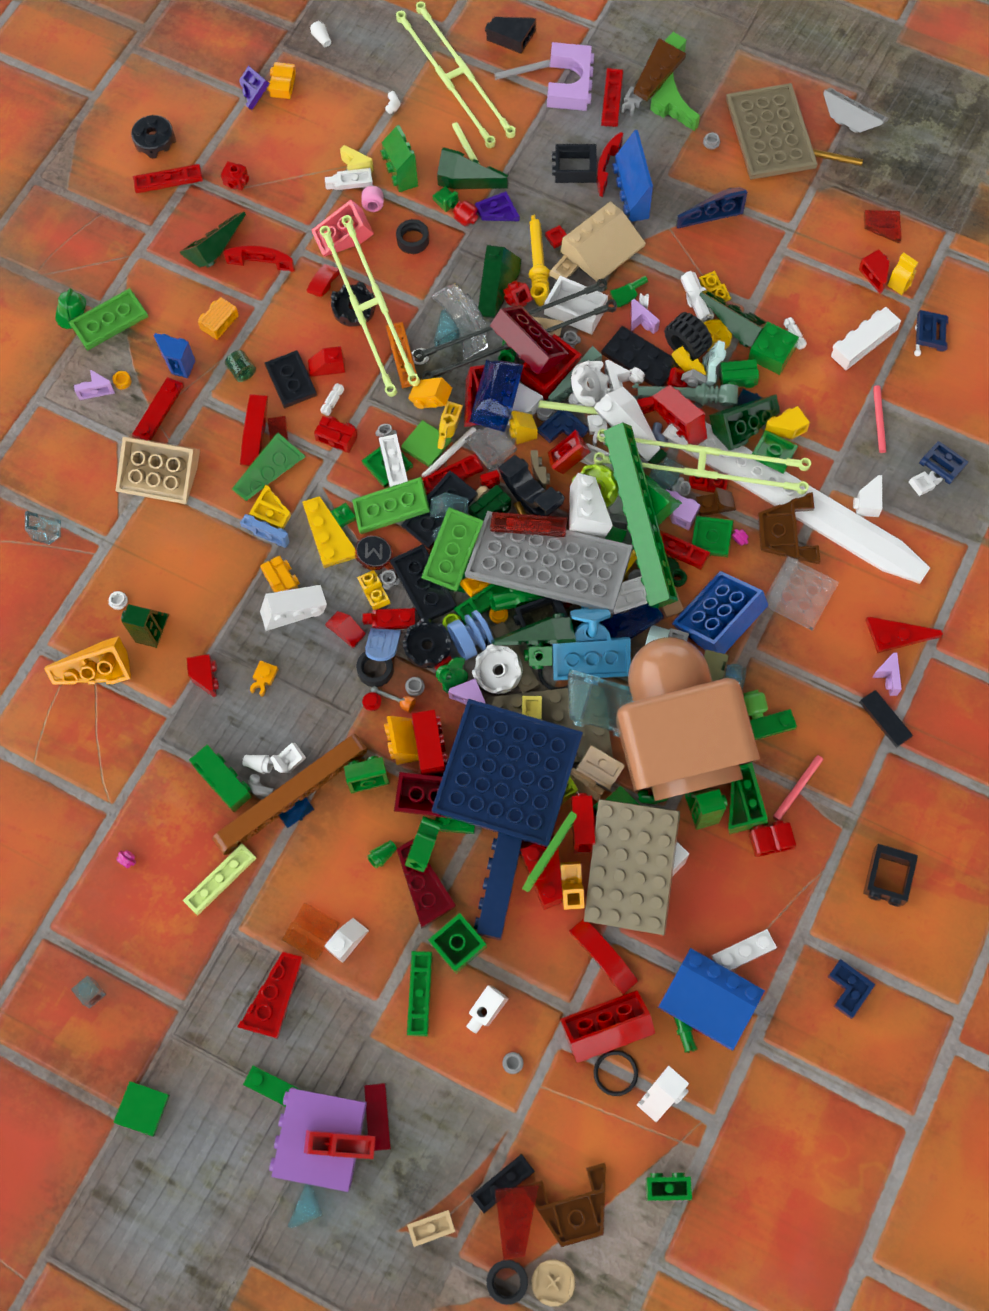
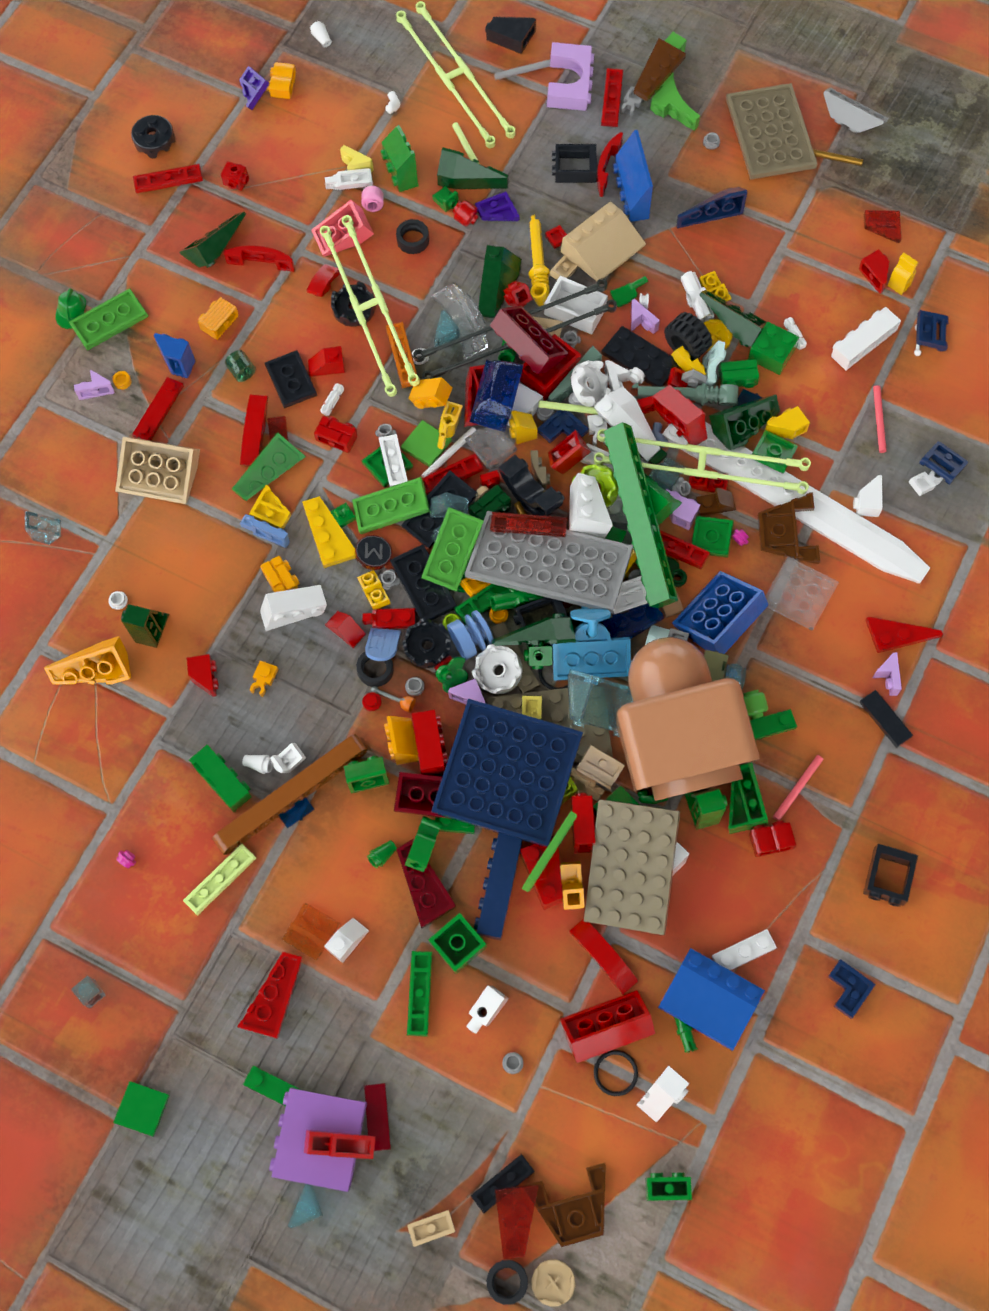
(256, 786): light grey arm -> none

